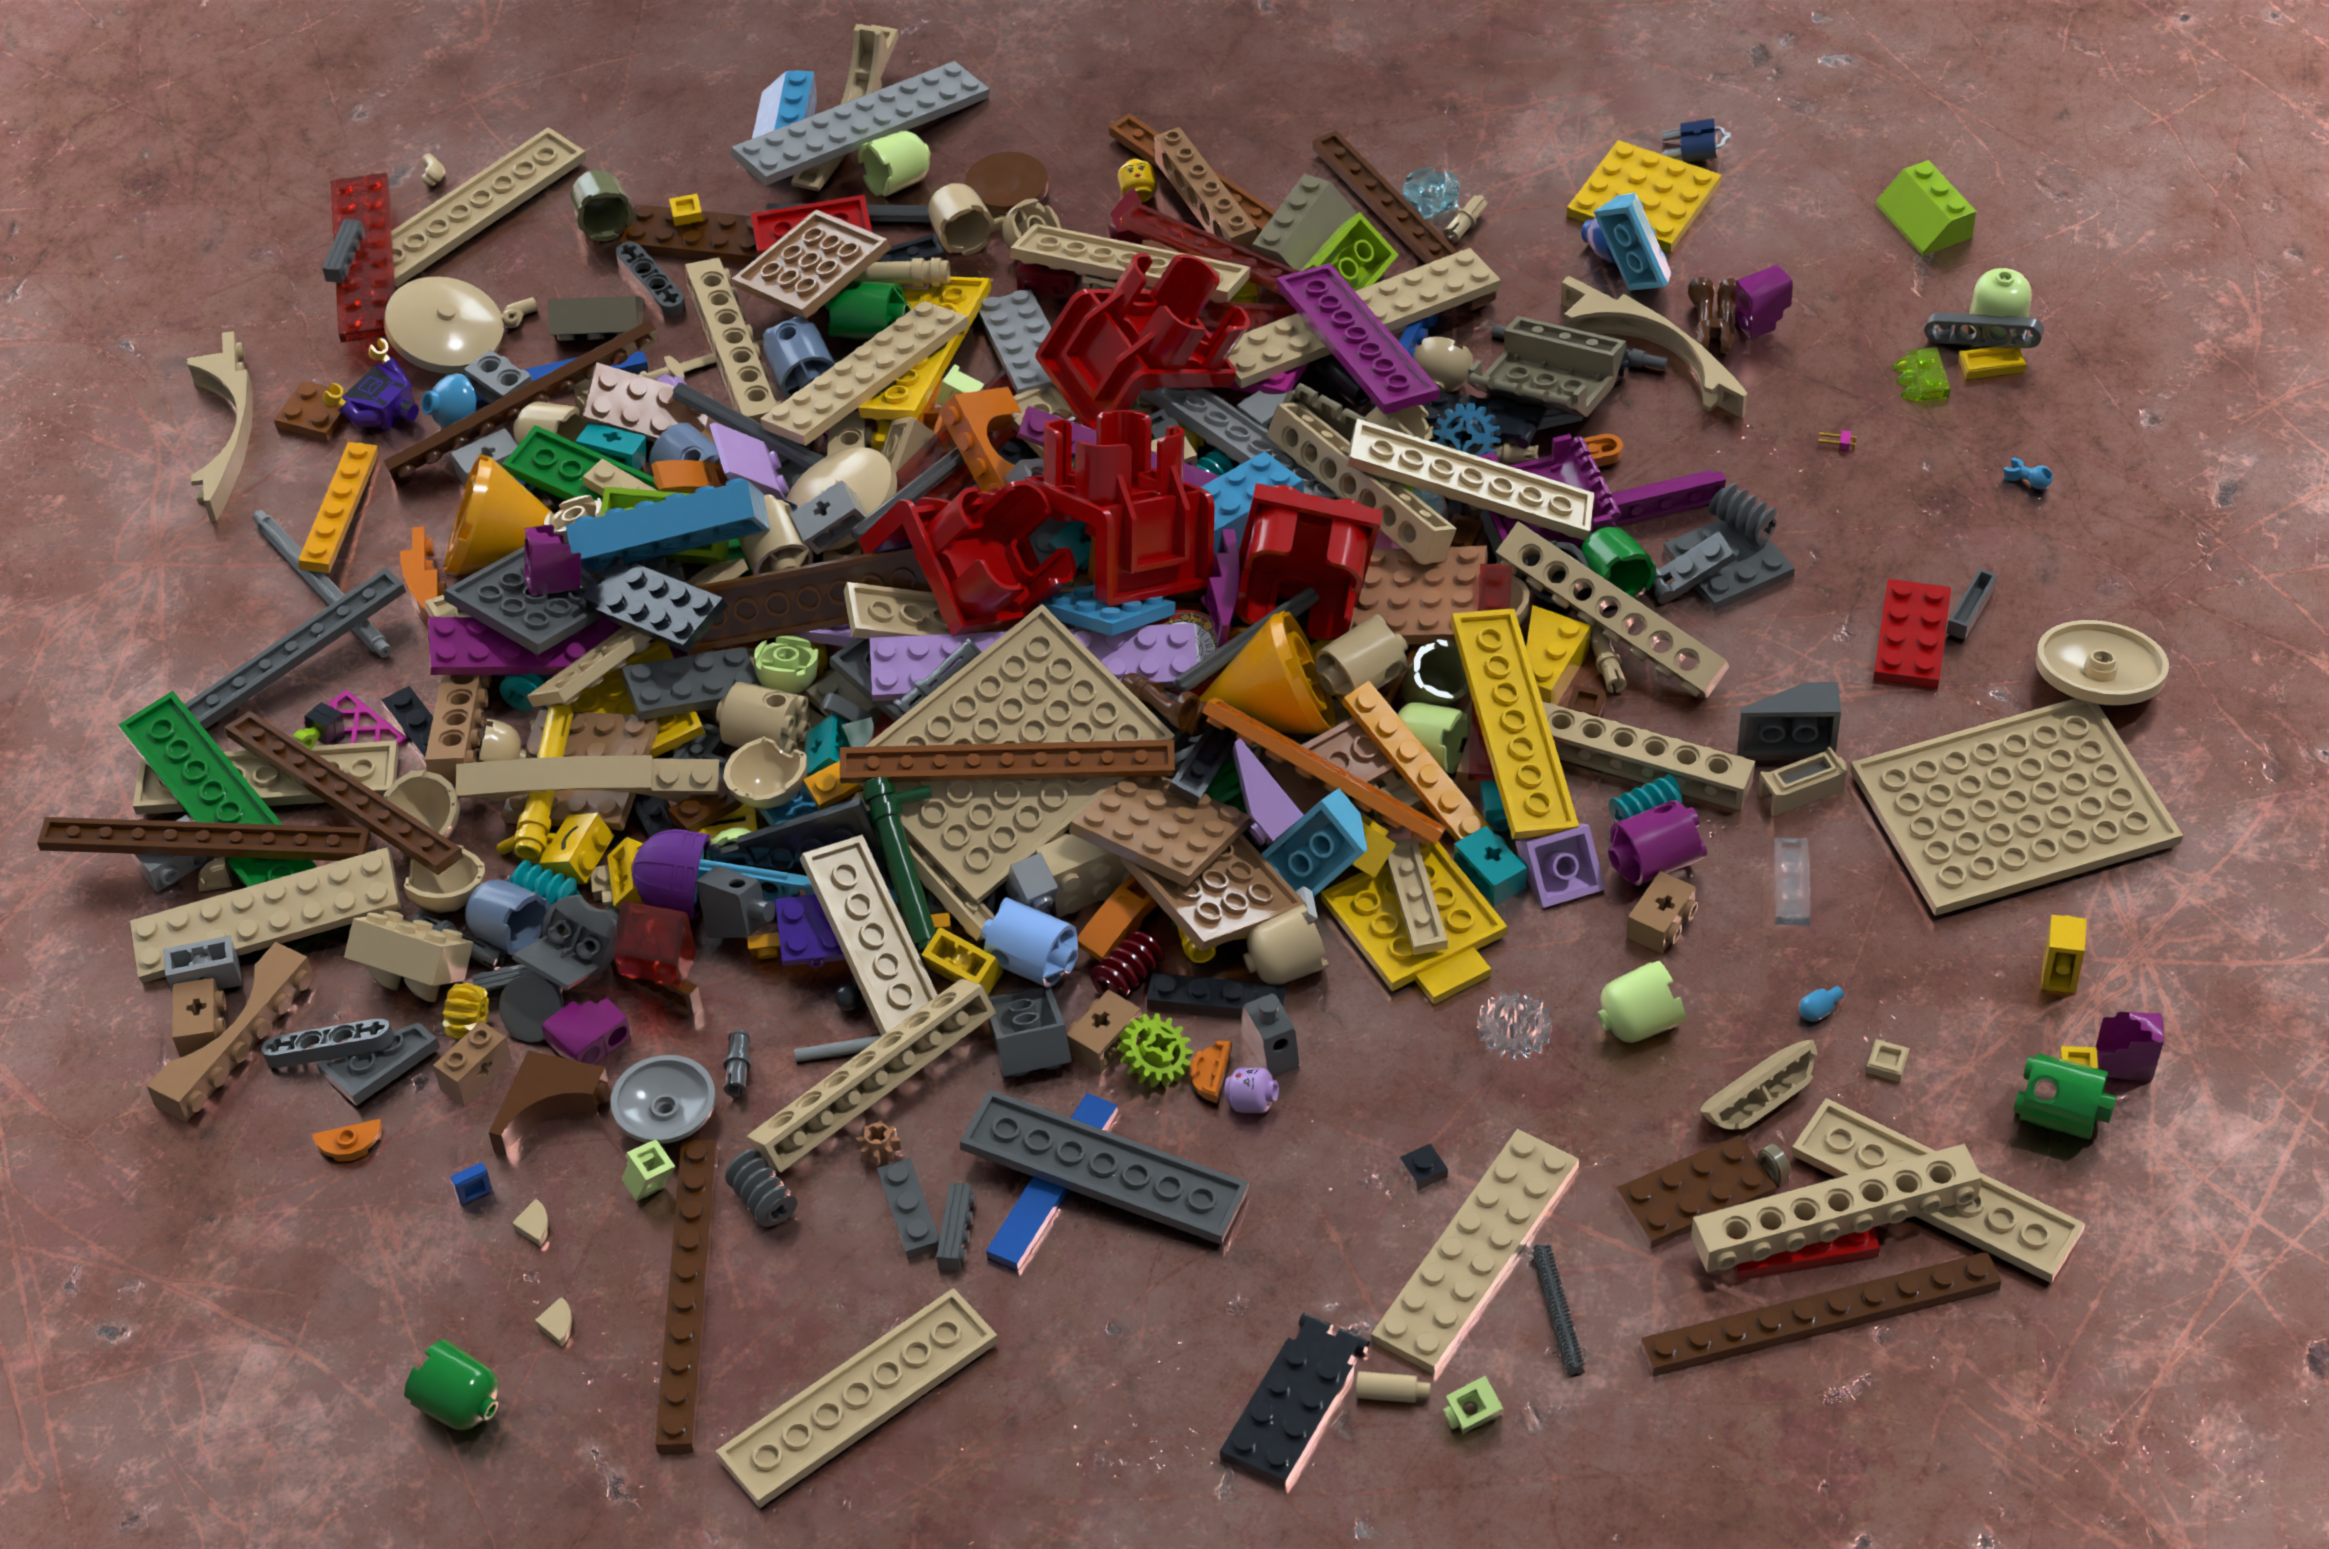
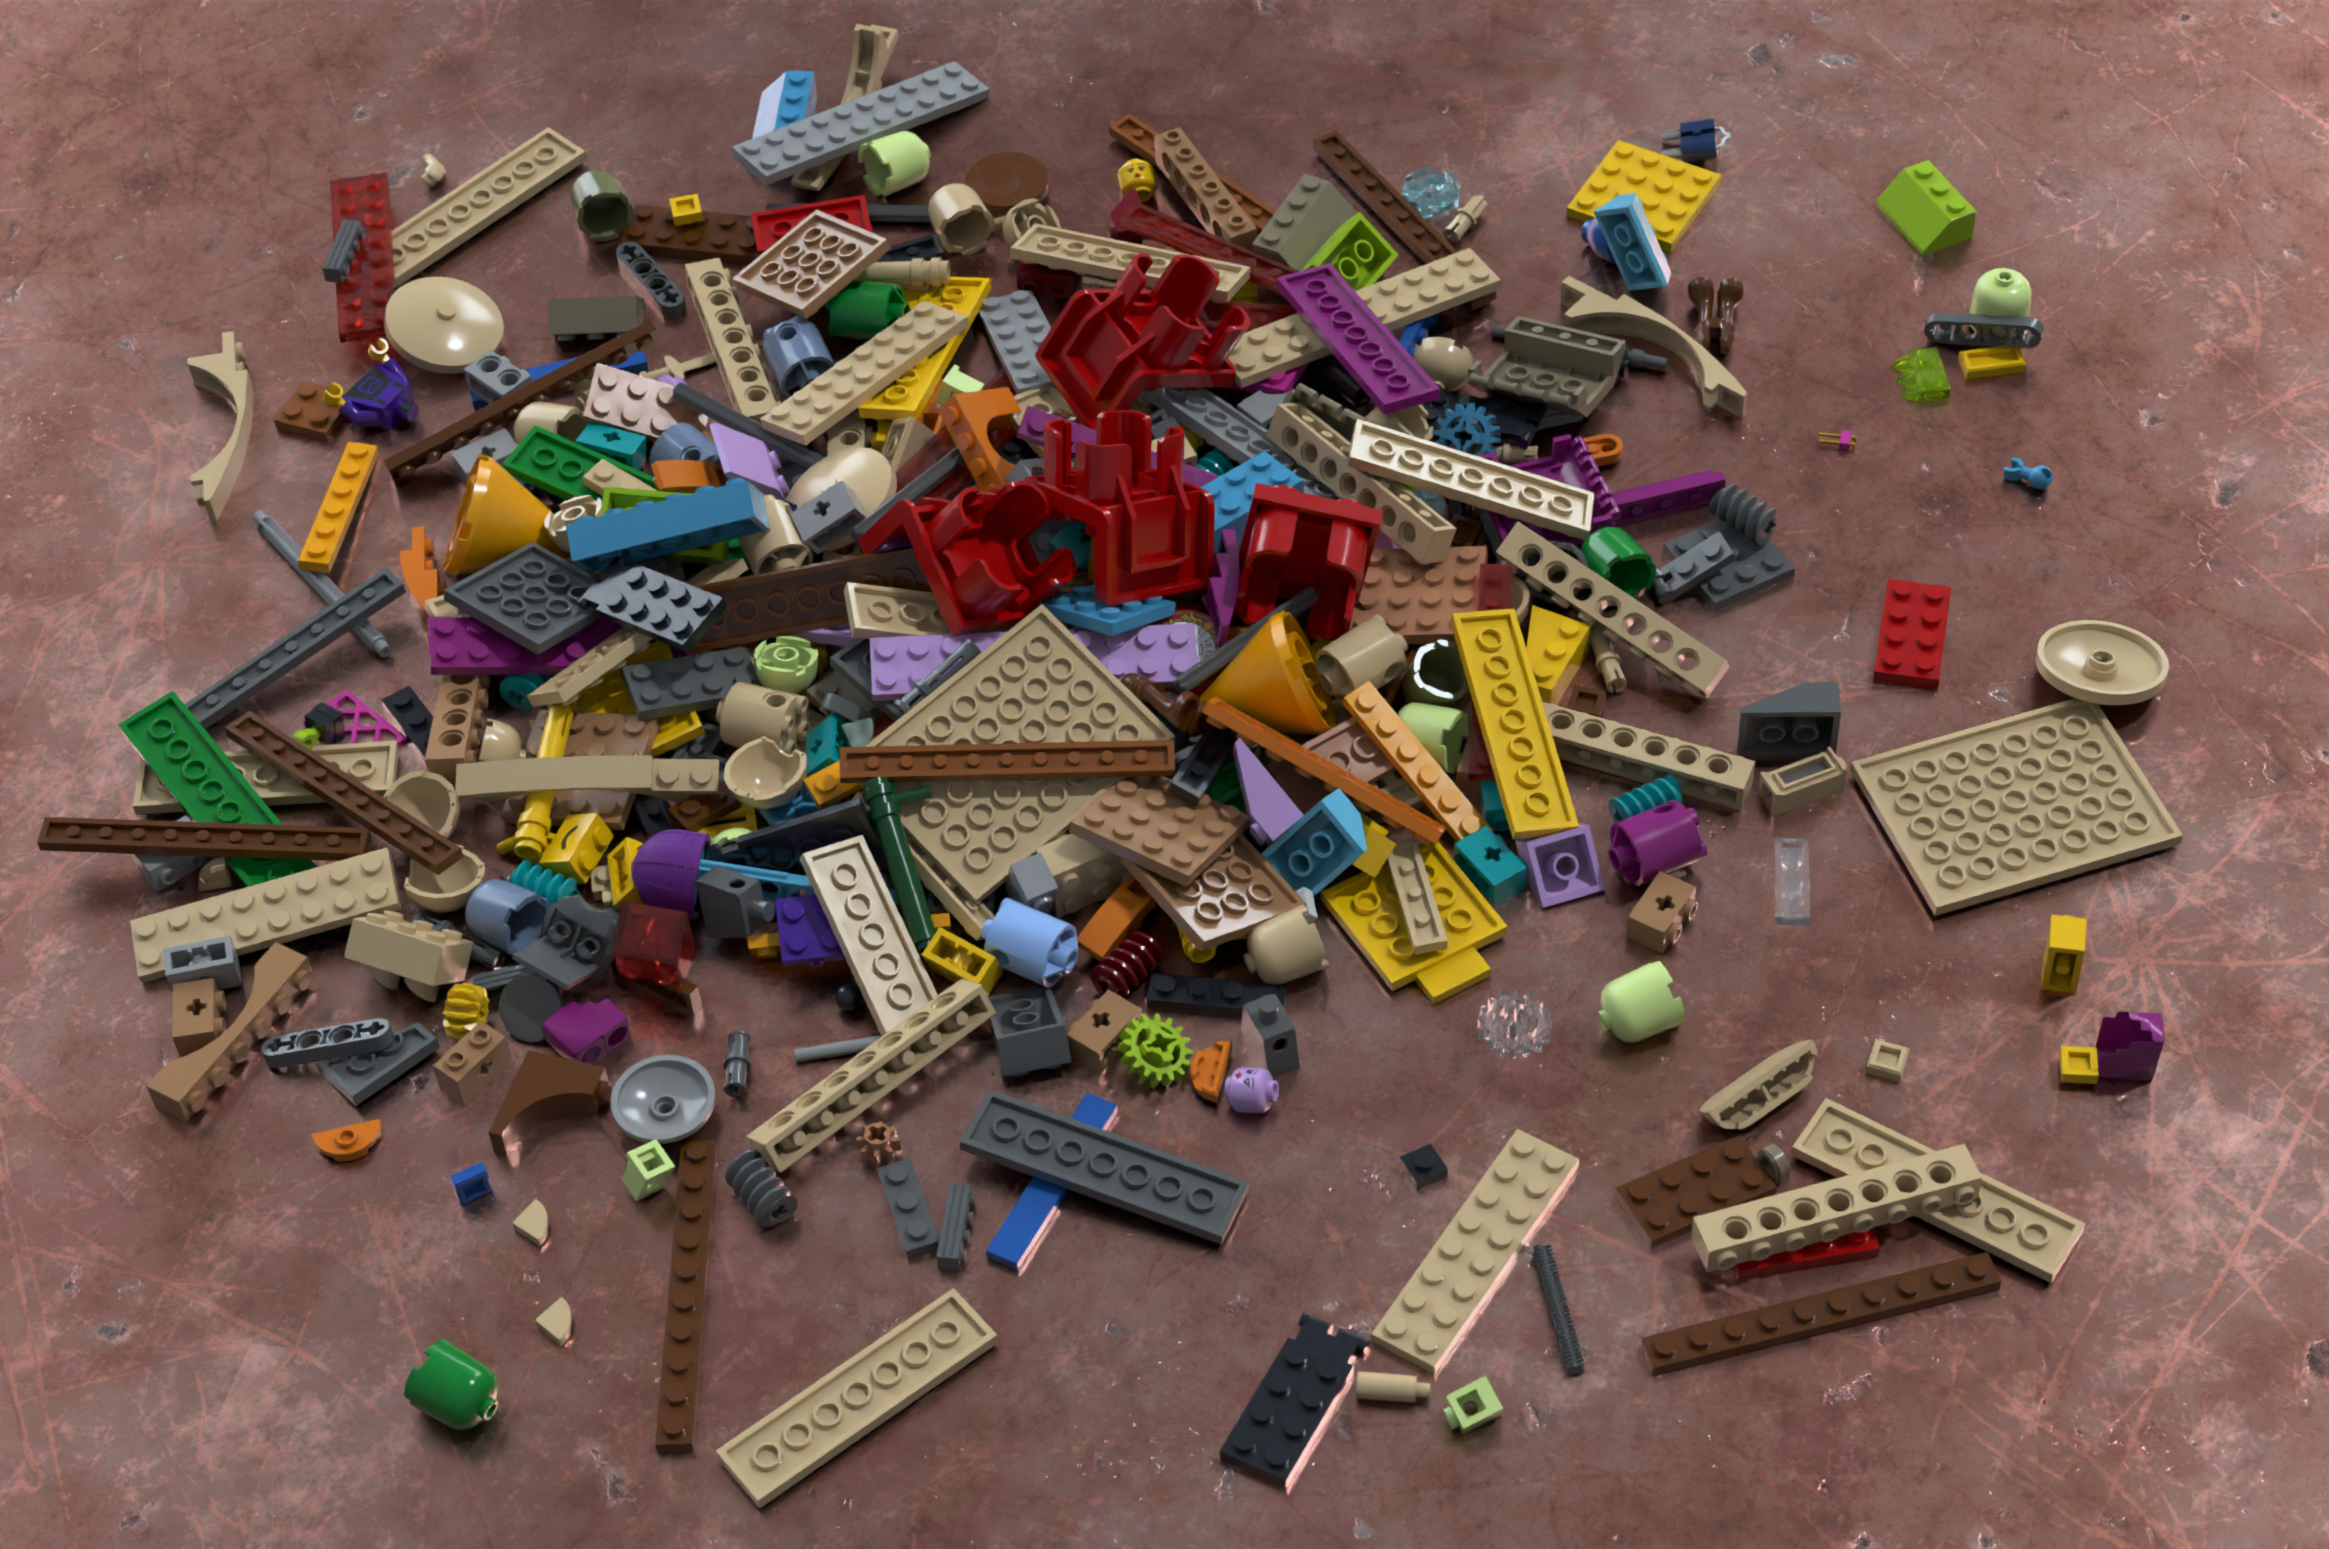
(450, 400): dark azure piece -> none
(515, 312): tan arm -> none
(549, 562): magenta piece -> none
(1762, 300): magenta piece -> none
(1819, 1003): dark azure cylinder -> none
(1972, 604): dark grey piece -> none
(2077, 1098): green cylinder -> none

